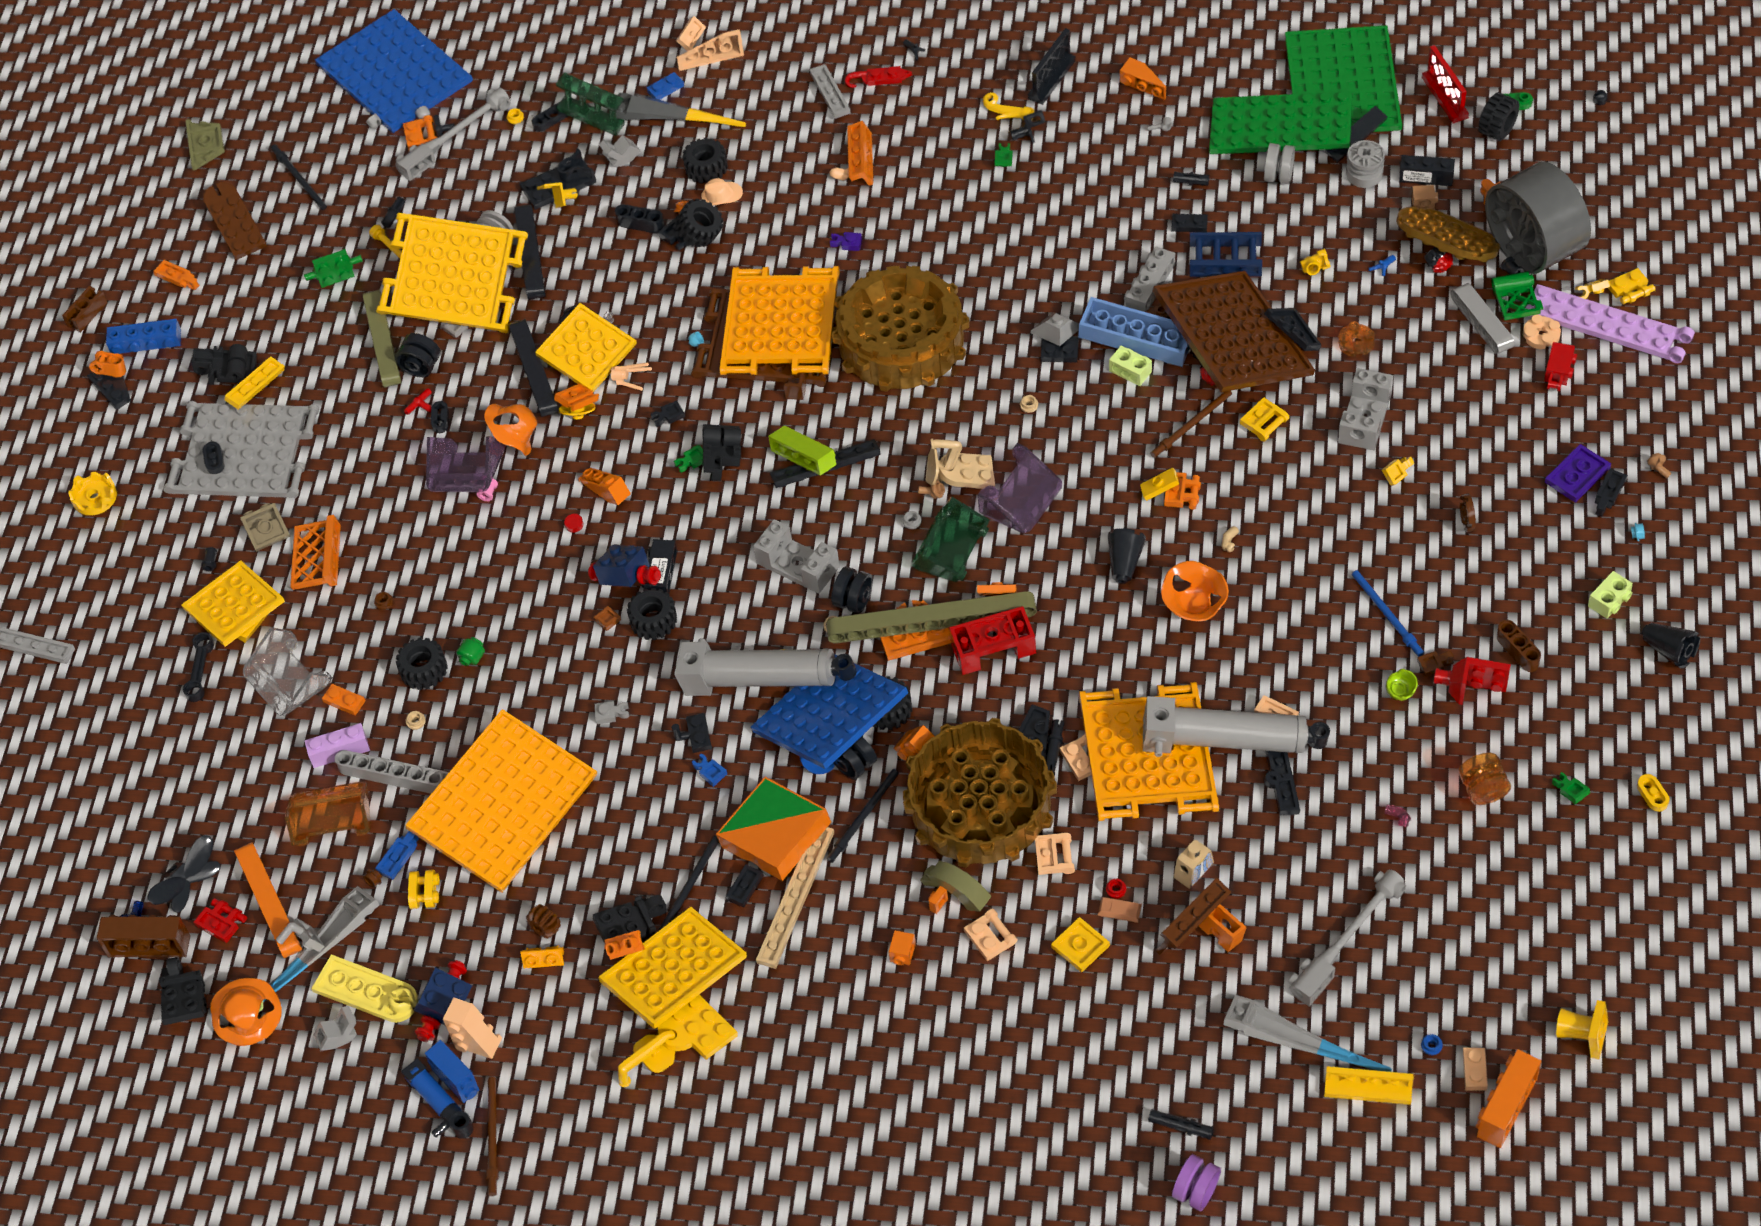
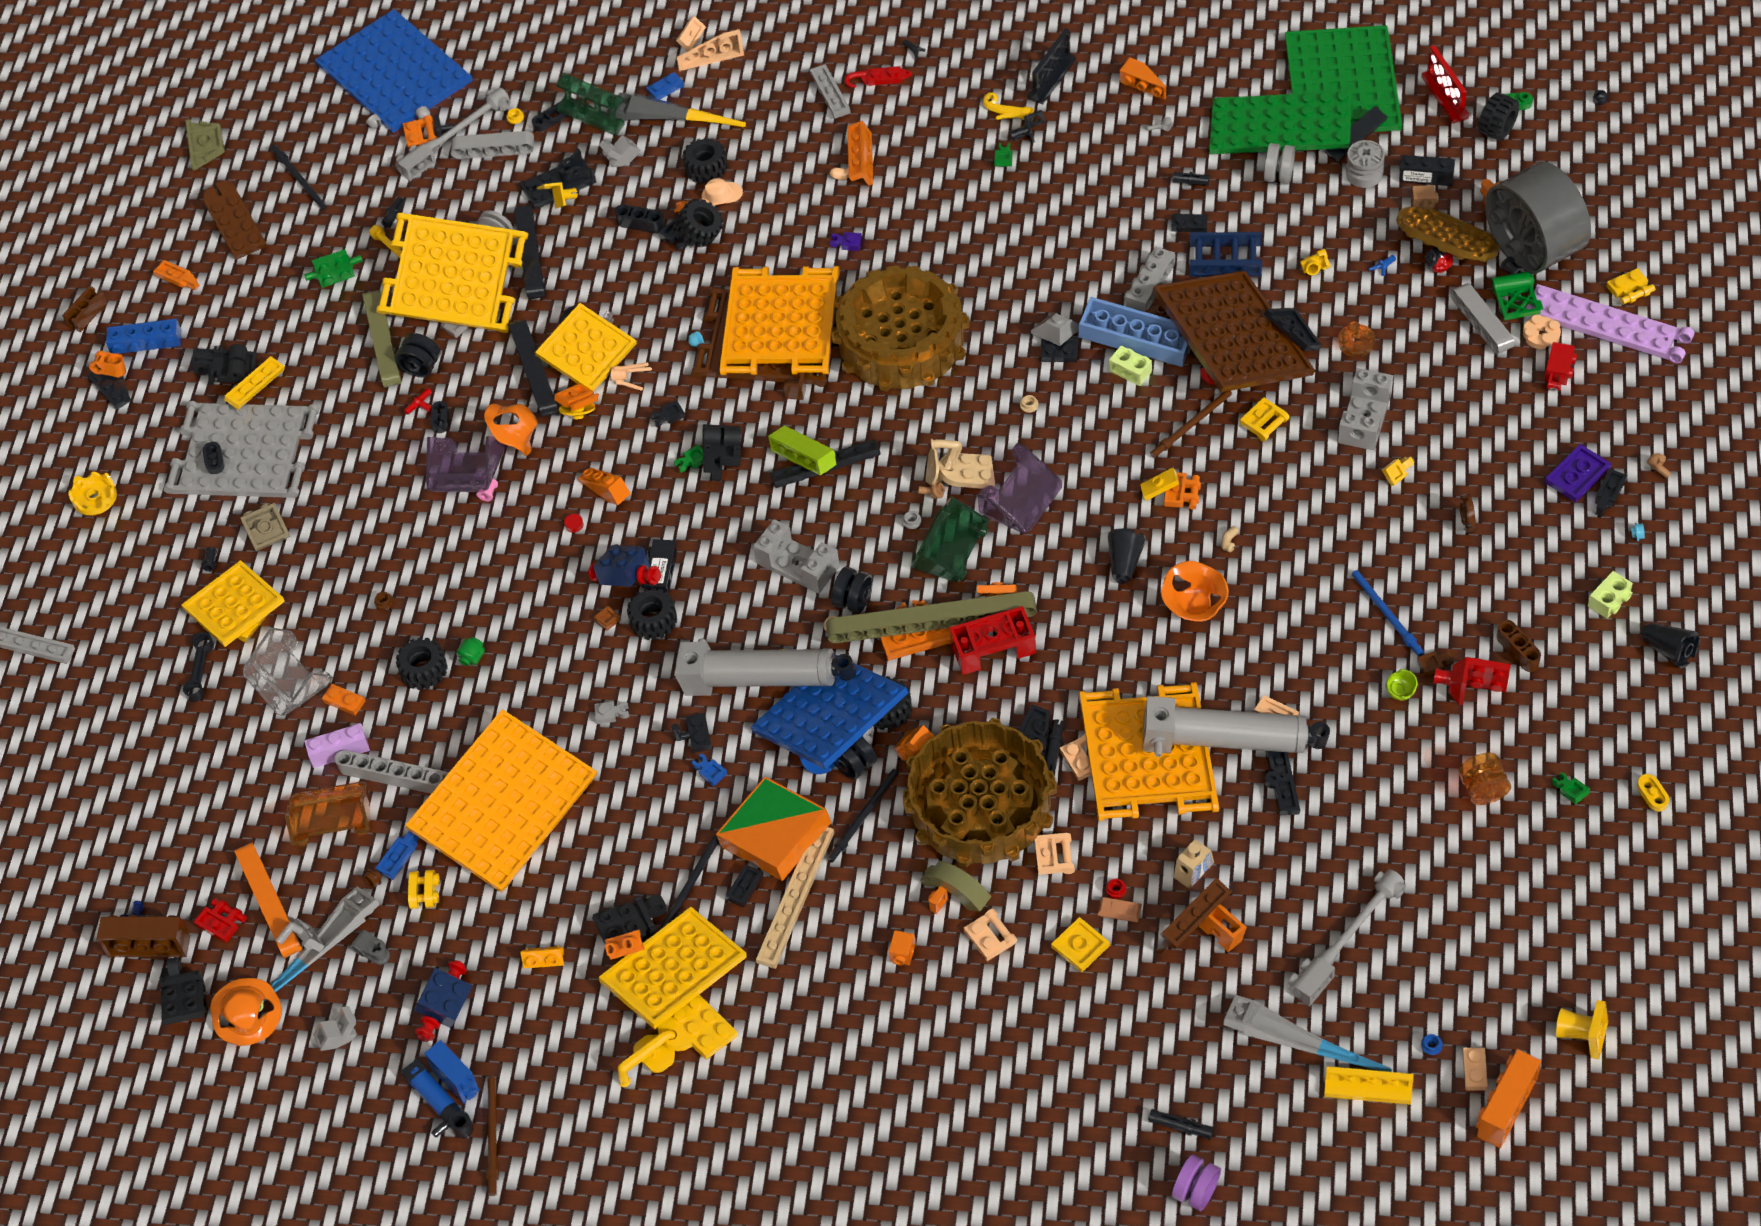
(178, 882): black piece -> none
(330, 555): orange fence -> none
(366, 990): light yellow plate -> none
(370, 948): none -> dark grey piece
(413, 716): tan plate -> none
(469, 1031): light nougat wedge -> none
(492, 144): none -> light grey beam
(543, 921): reddish brown gear -> none
(1399, 812): clear pink arm -> none
(1596, 287): yellow plate -> none

